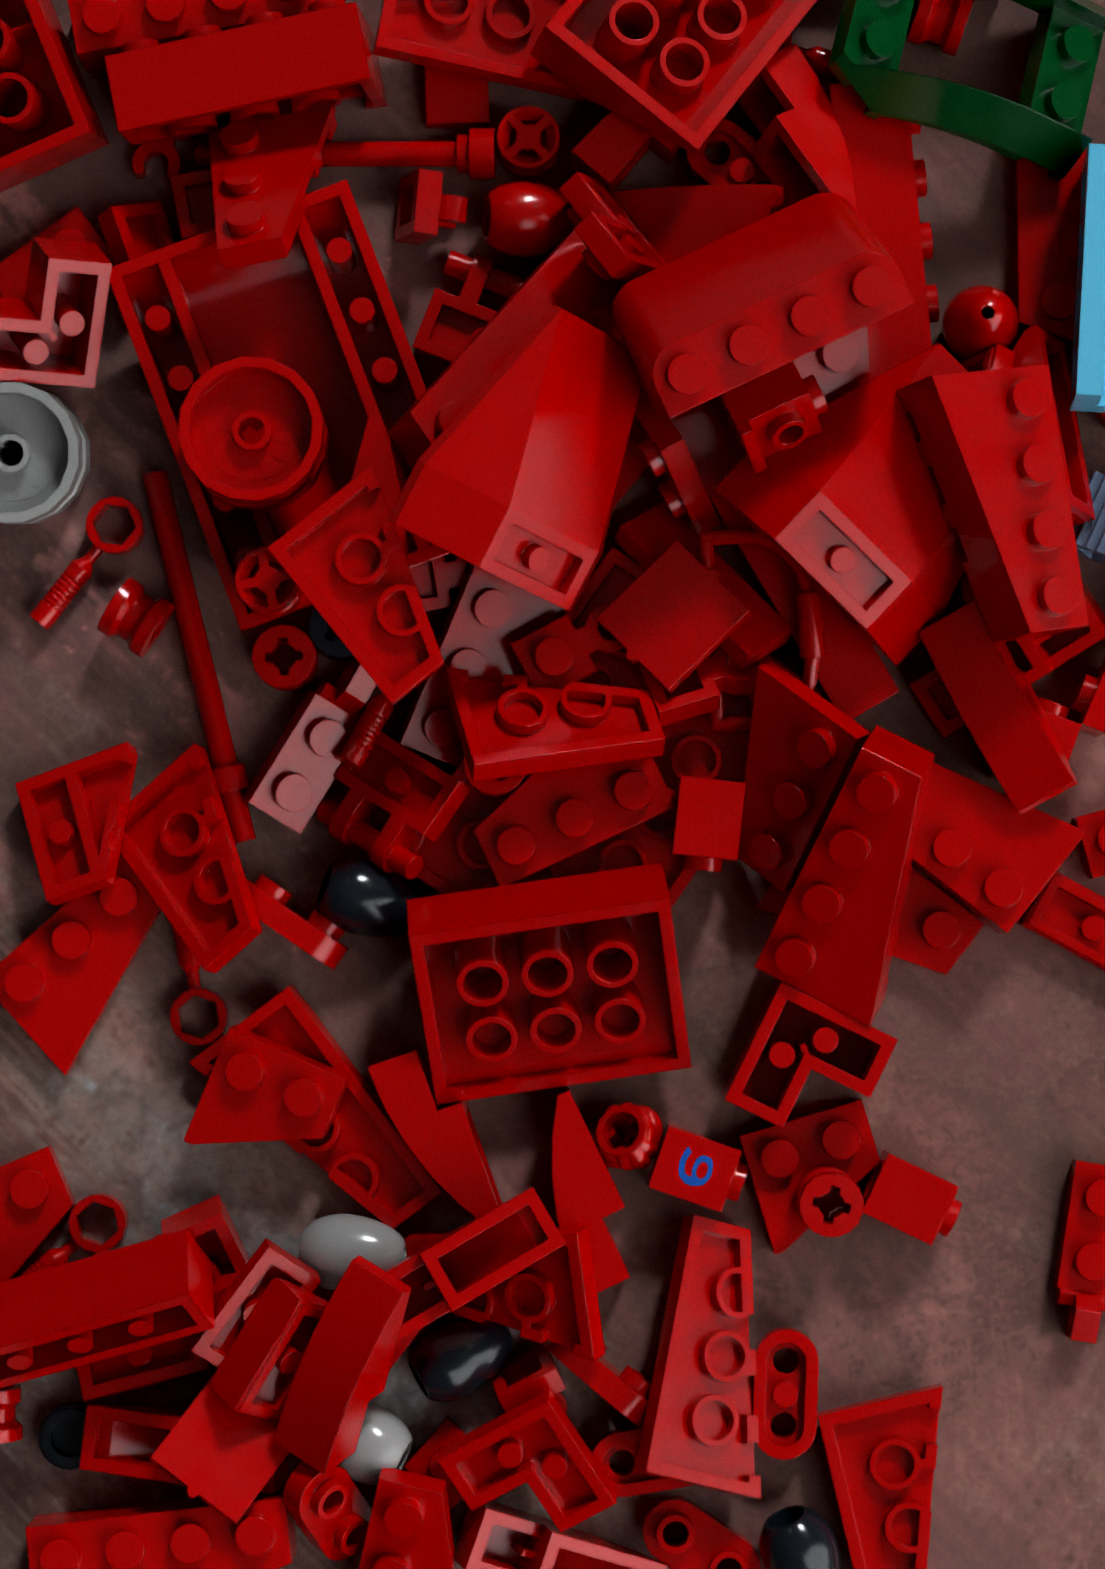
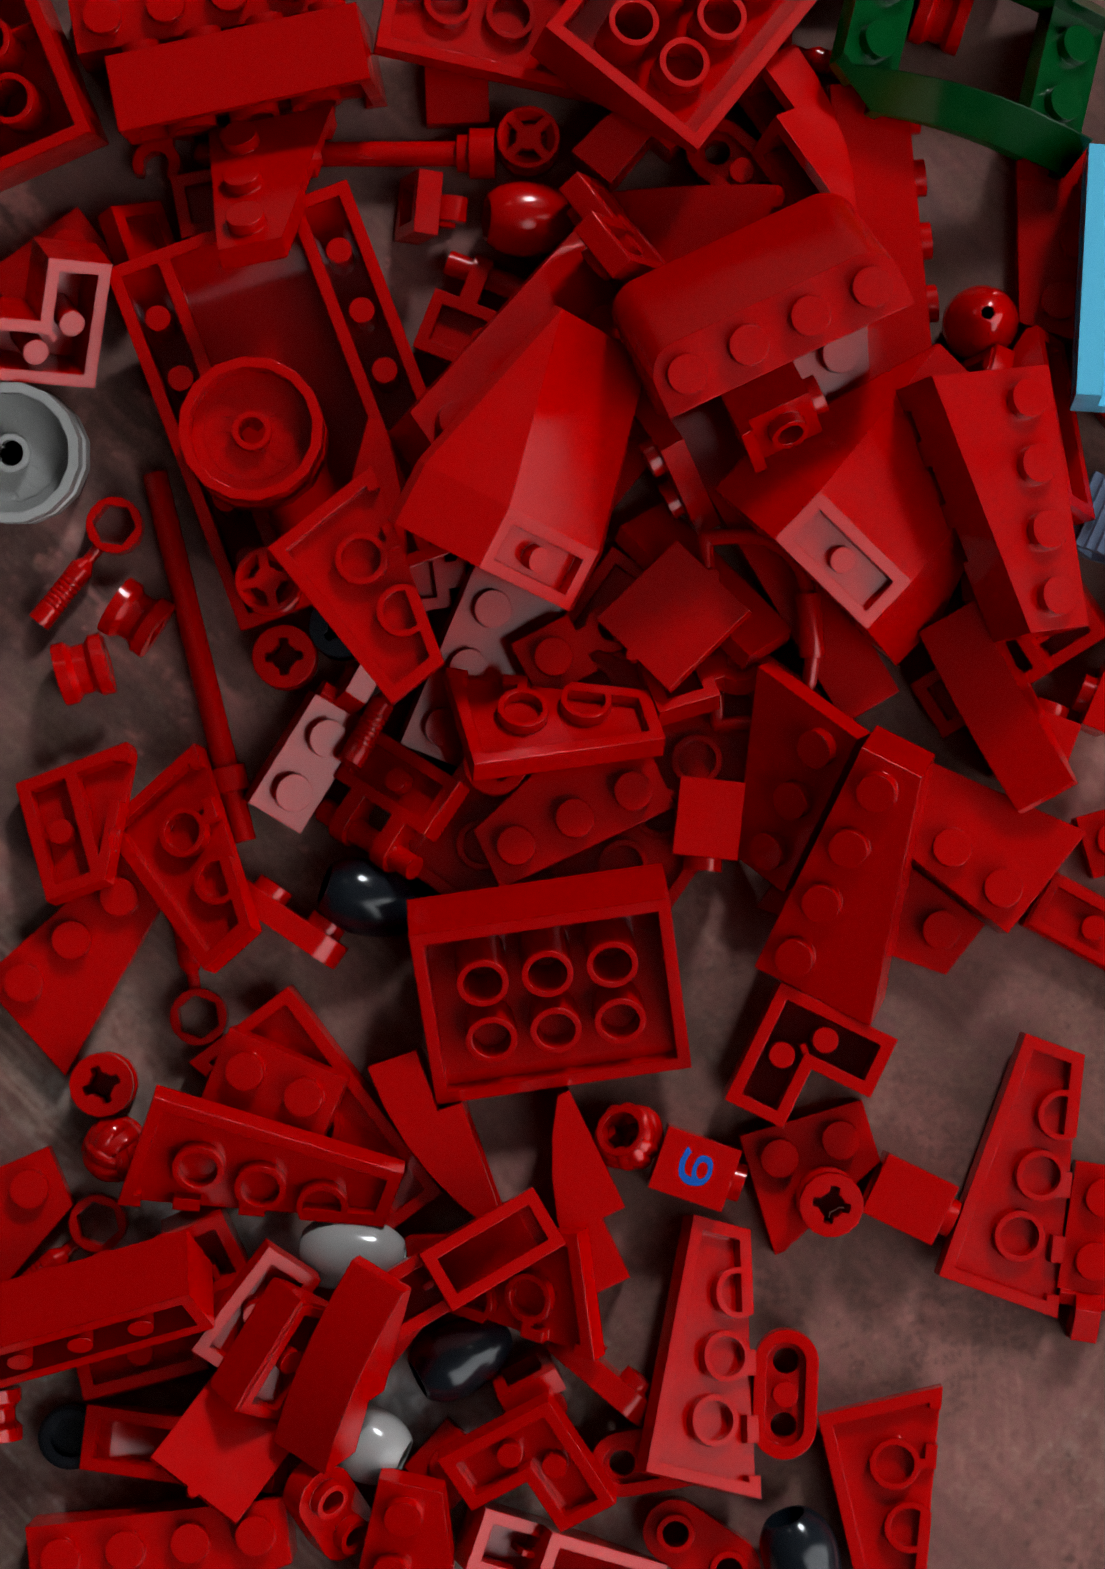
(83, 668): none -> red wheel
(110, 1147): none -> red piece
(115, 1080): none -> red wheel
(230, 1158): none -> red wing
(1019, 1182): none -> red wing

